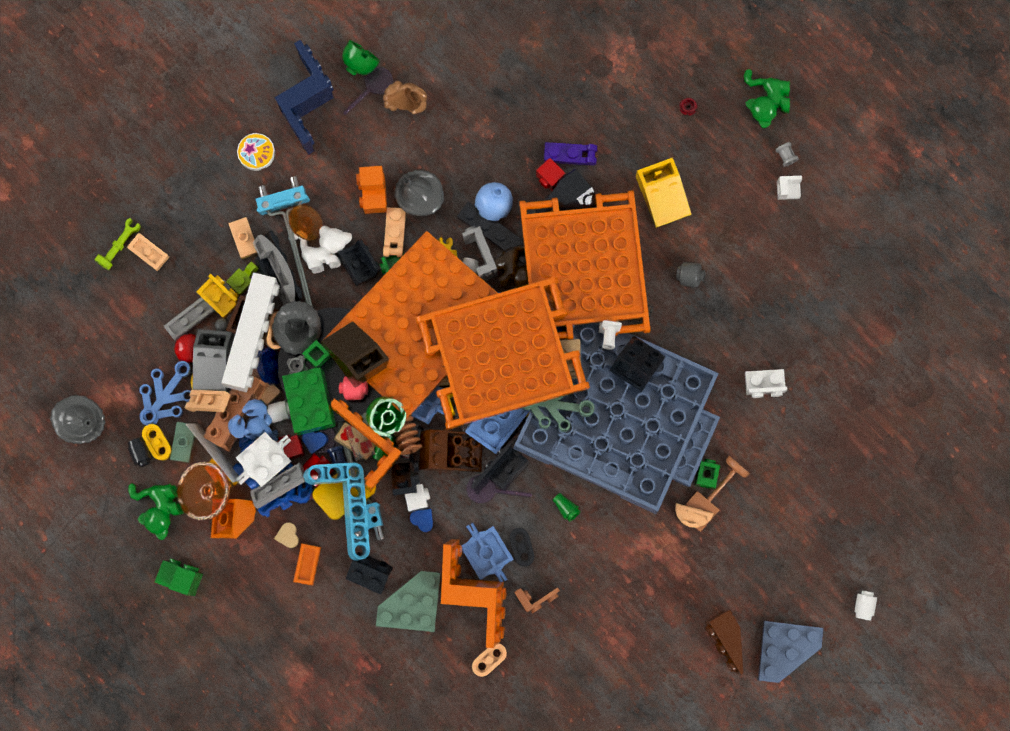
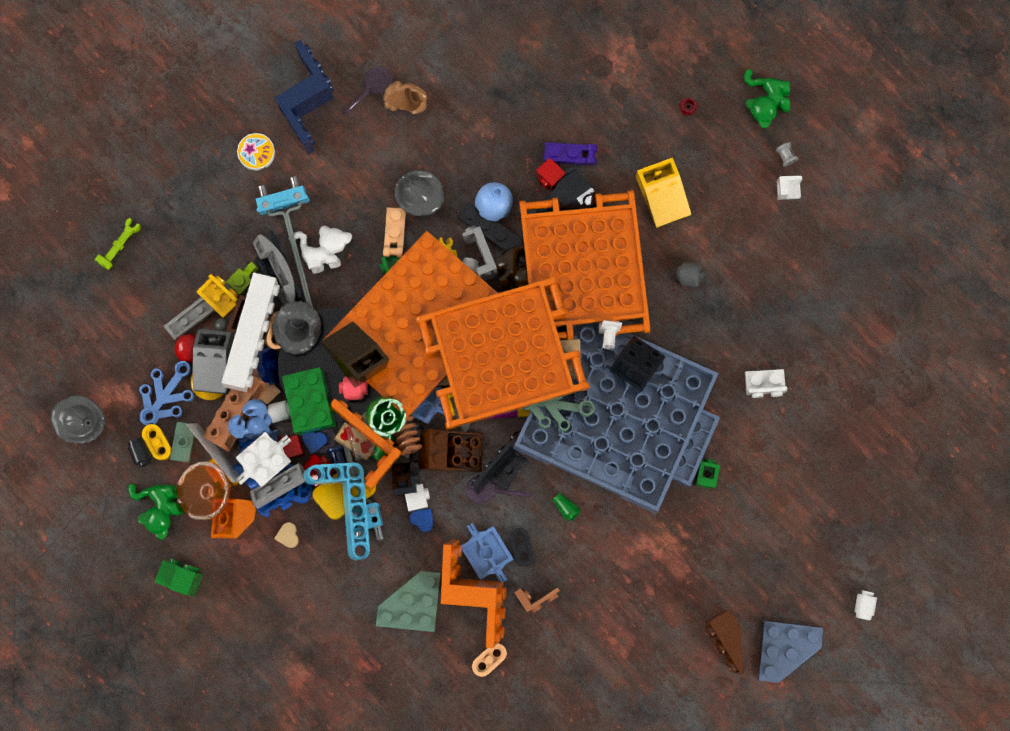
(148, 252): light nougat plate -> none
(207, 400): light nougat plate -> none
(243, 237): light nougat plate -> none
(292, 362): light grey plate -> none
(305, 222): clear orange dish -> none
(307, 564): orange tile -> none
(316, 354): green brick -> none
(358, 59): green cylinder -> none
(359, 263): black bracket -> none
(369, 573): black bracket -> none
(373, 186): orange brick -> none
(496, 430): medium blue plate -> none
(692, 516): light nougat tile -> none
(700, 502): nougat piece -> none

